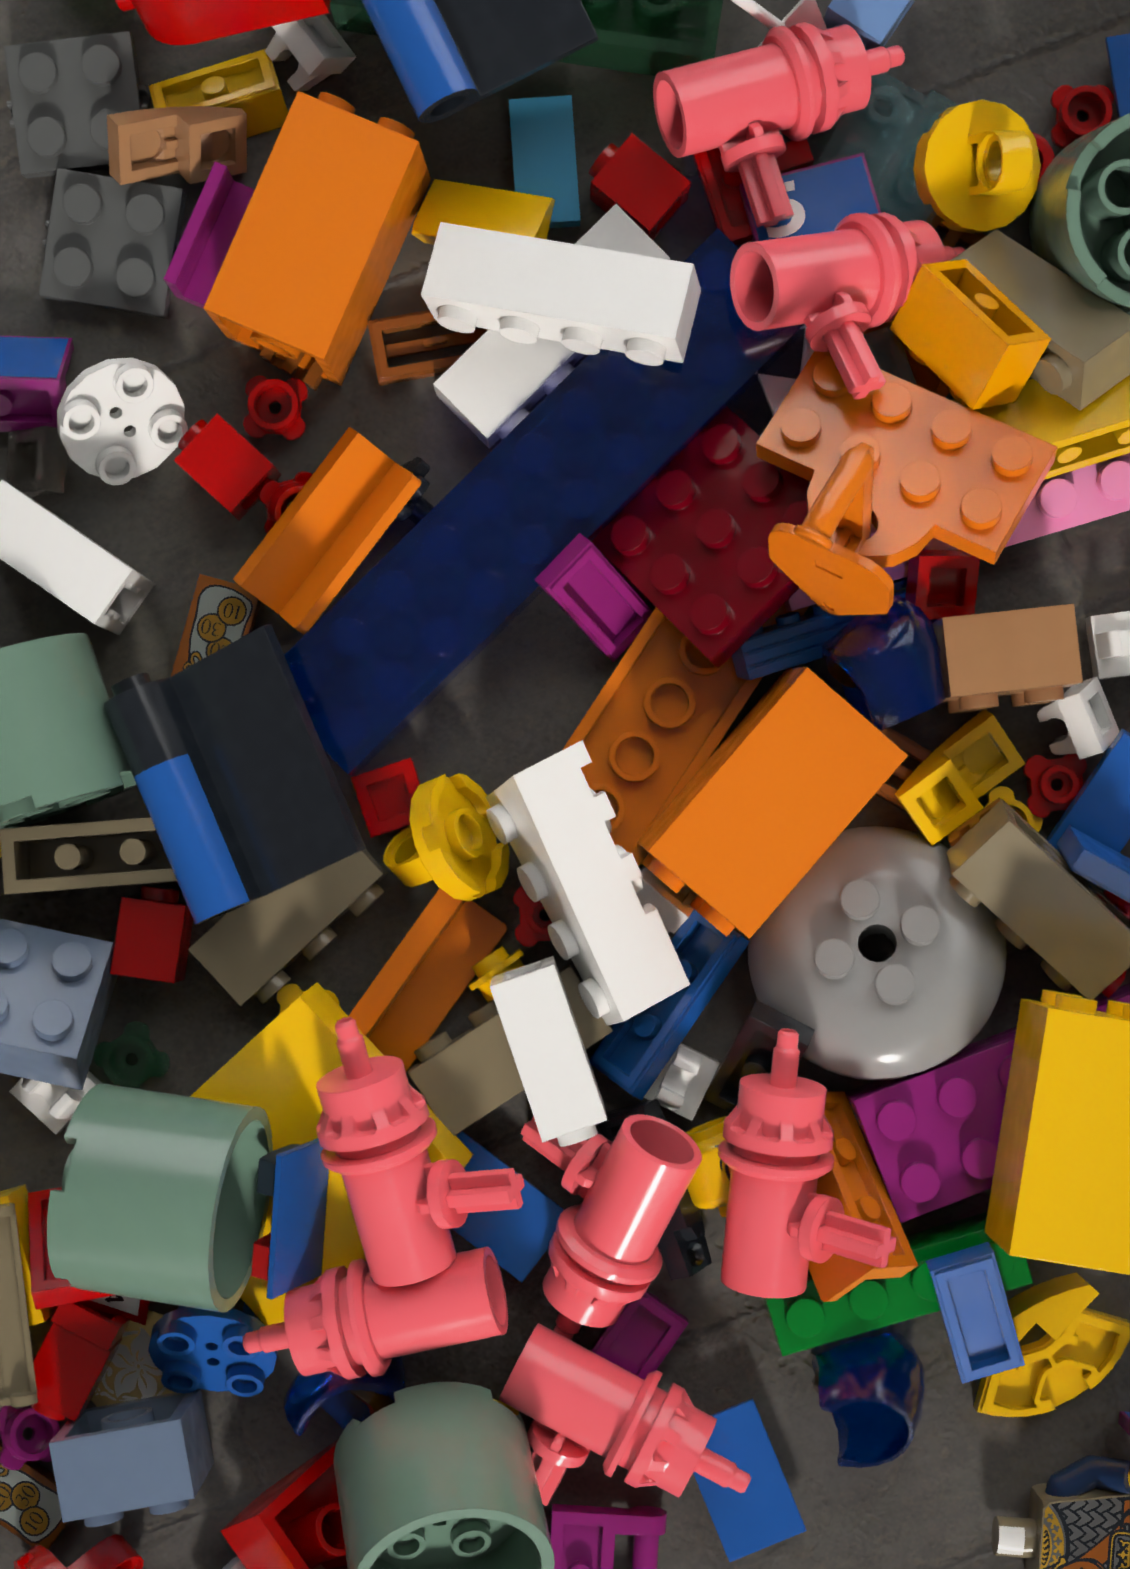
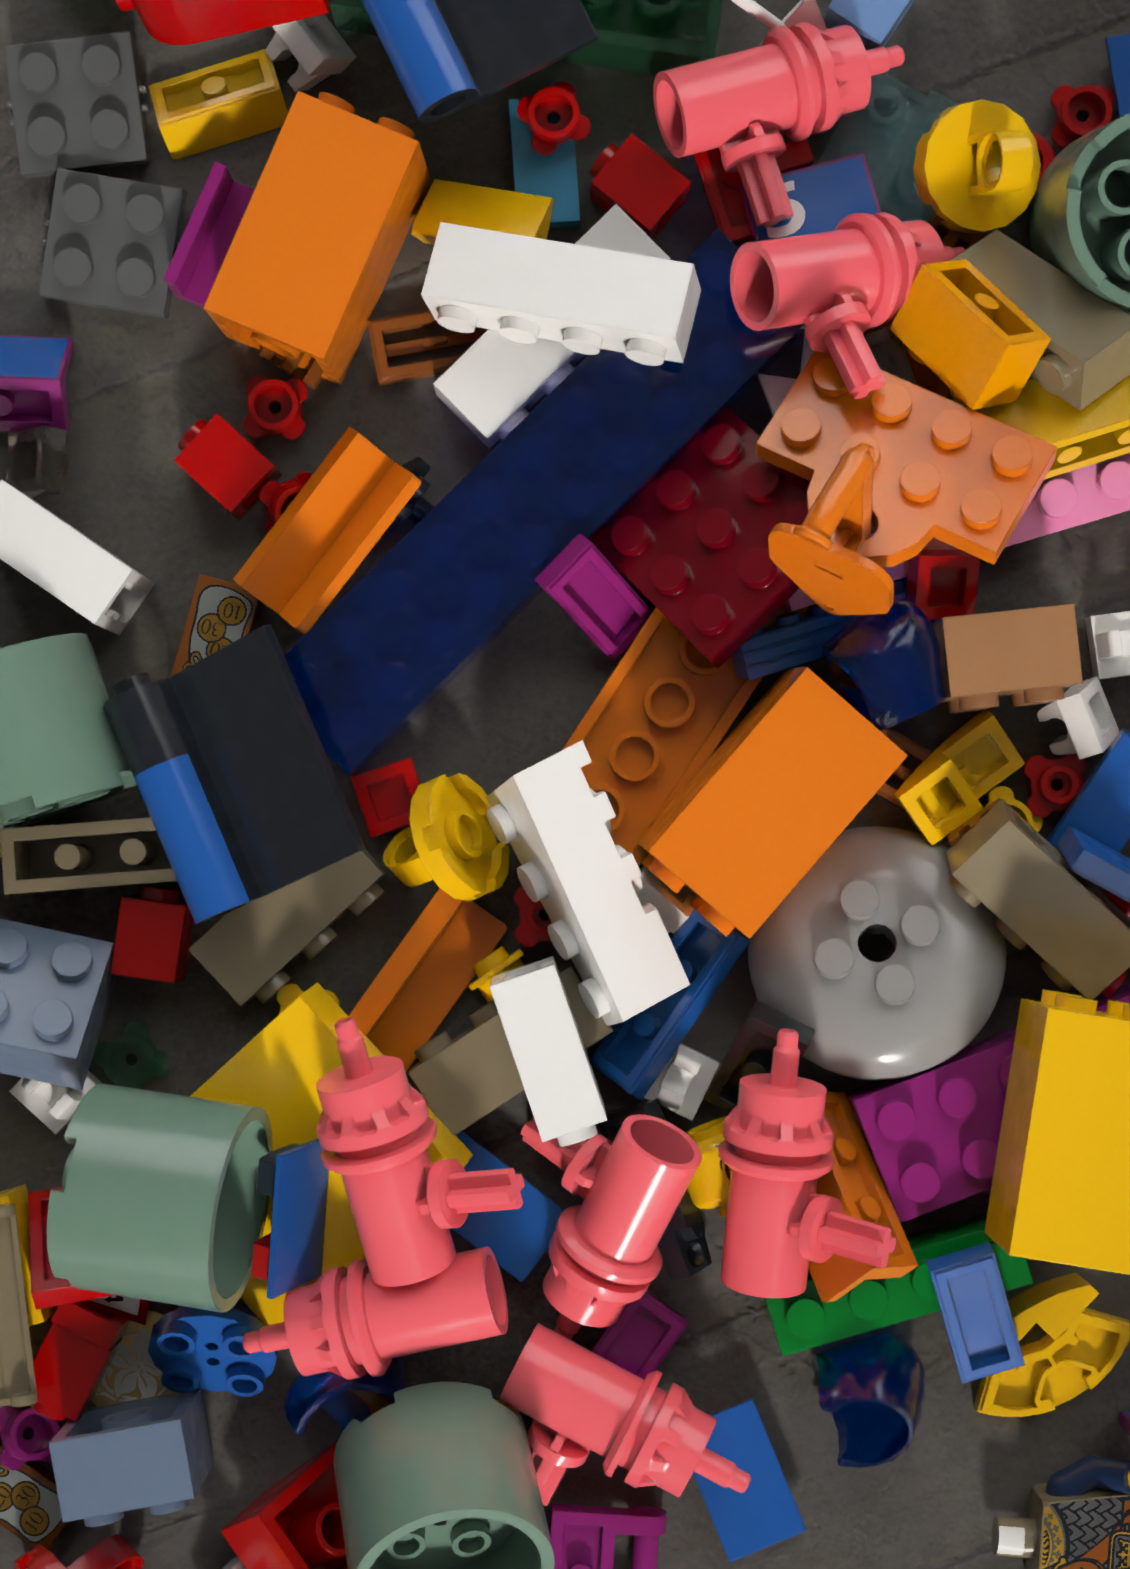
(98, 438): white plate -> none
(176, 141): medium nougat slope -> none
(553, 100): none -> red plate

